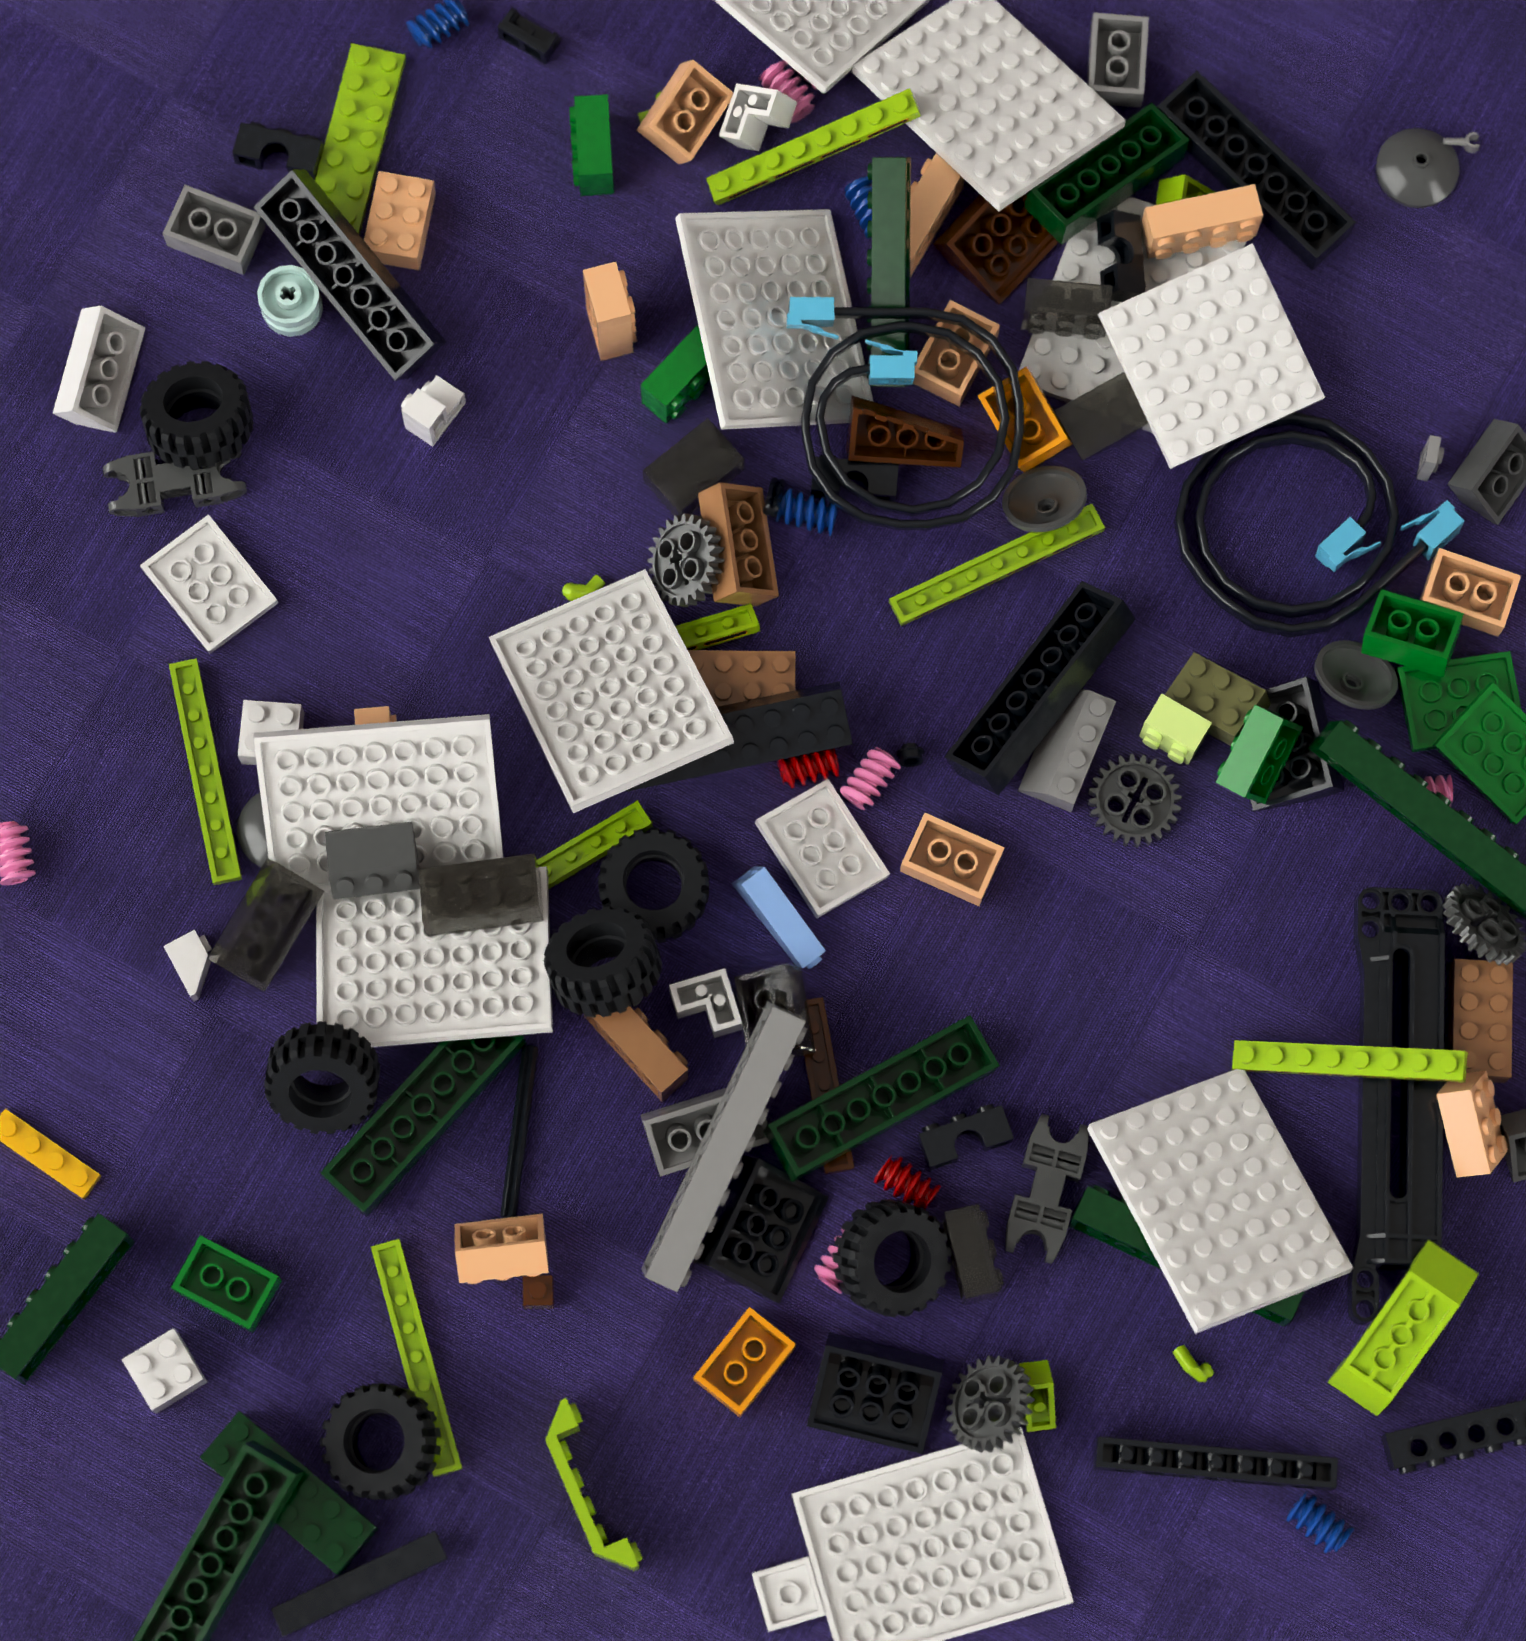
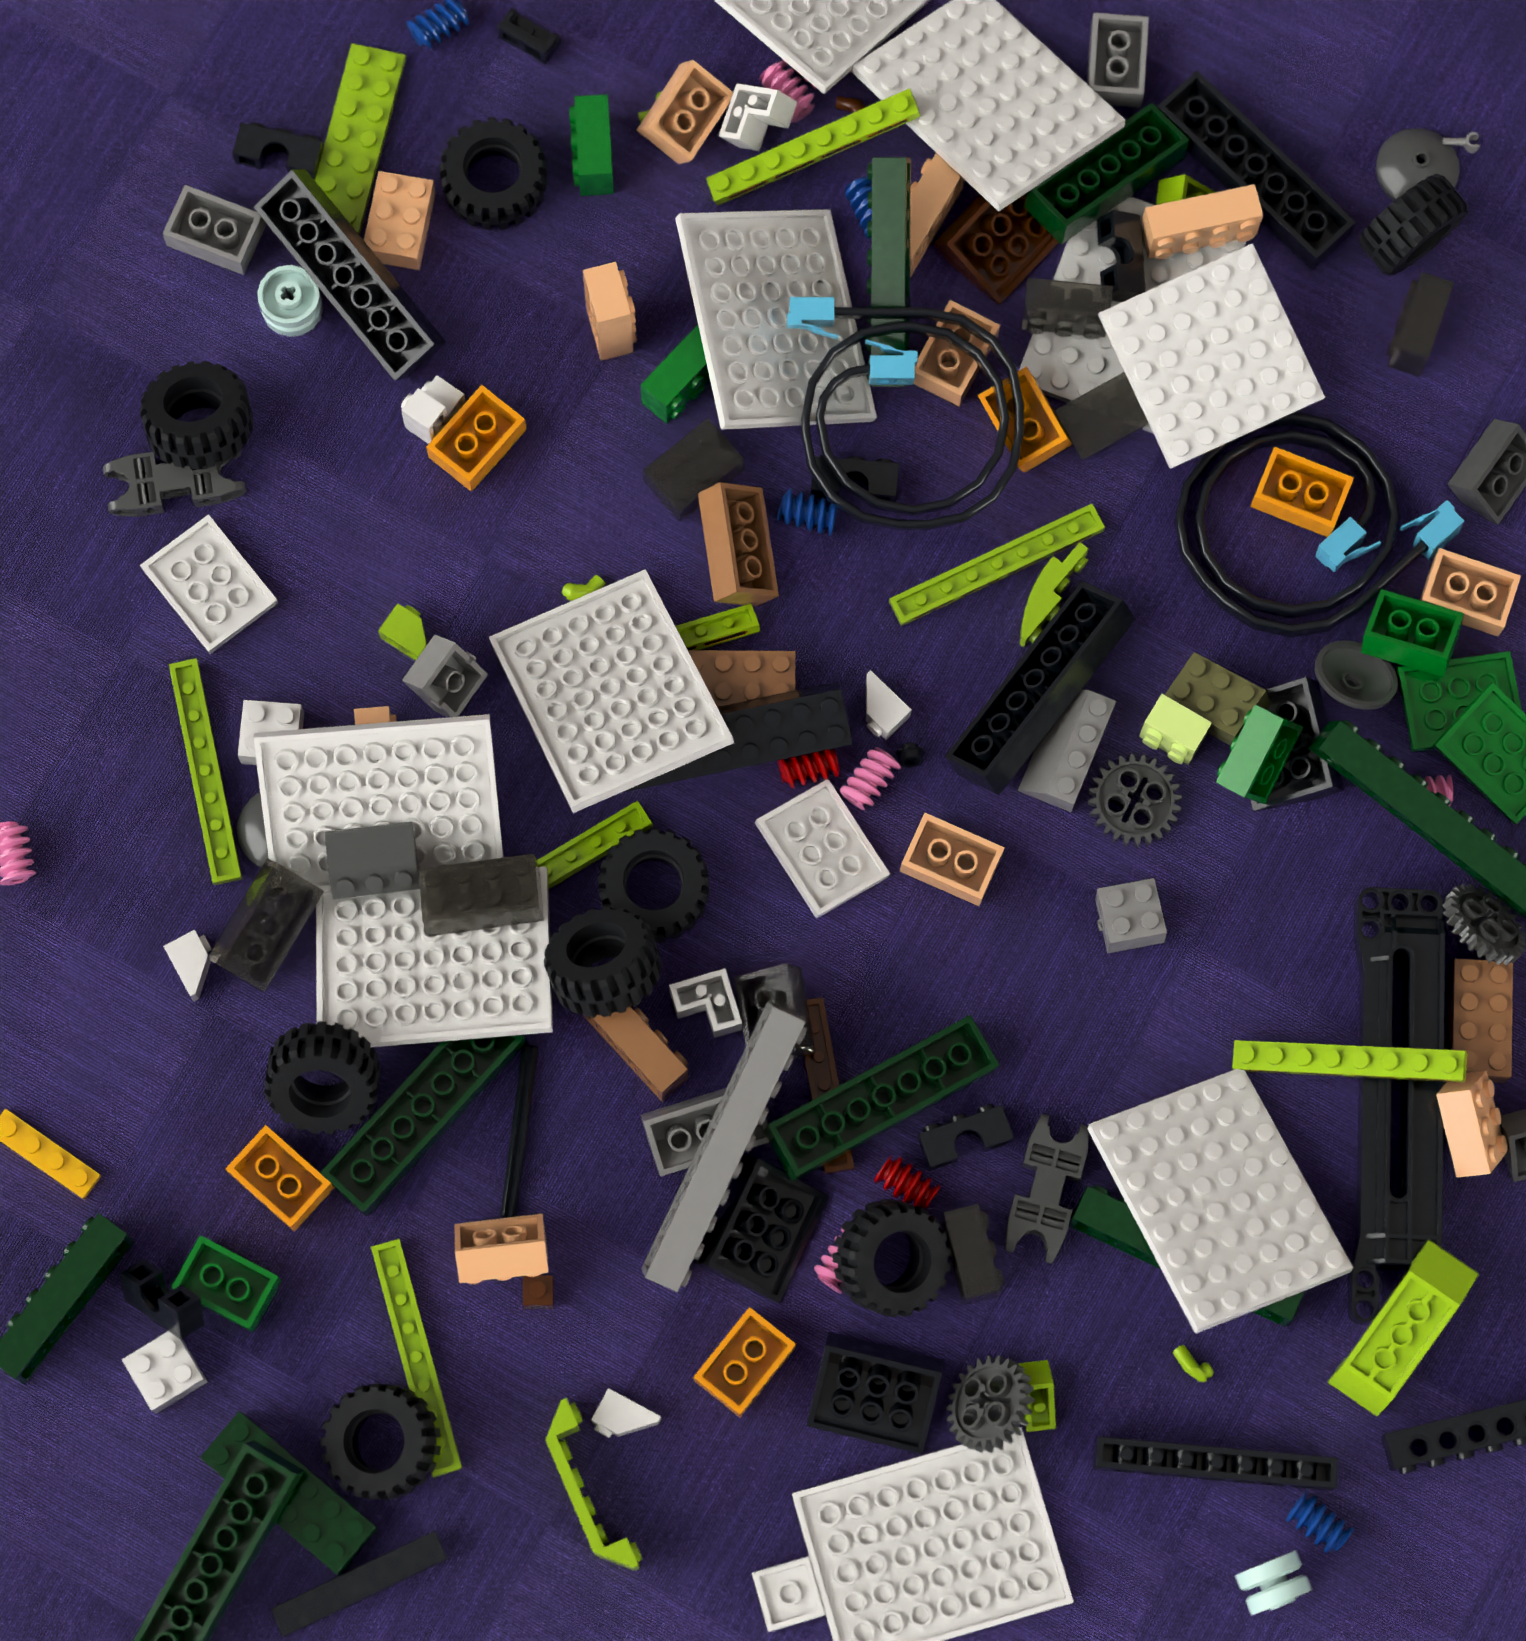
(99, 369): white slope -> none
(174, 1310): none -> black arch
(279, 1178): none -> light orange brick
(404, 631): none -> lime slope
(445, 676): none -> light grey brick
(476, 438): none -> light orange brick
(488, 140): none -> black tyre
(621, 1416): none -> white slope
(685, 560): dark grey gear -> none
(774, 497): black axle -> none
(779, 916): light blue slope -> none
(849, 104): none -> reddish brown arm
(883, 708): none -> white slope
(900, 437): reddish brown wedge -> none
(1043, 599): none -> lime slope
(1044, 499): dark grey dish -> none
(1130, 915): none -> light grey brick
(1273, 1582): none -> light aqua wheel
(1302, 492): none -> light orange brick
(1413, 224): none -> black tyre
(1418, 323): none -> clear smoke brick
(1430, 458): light grey plate -> none

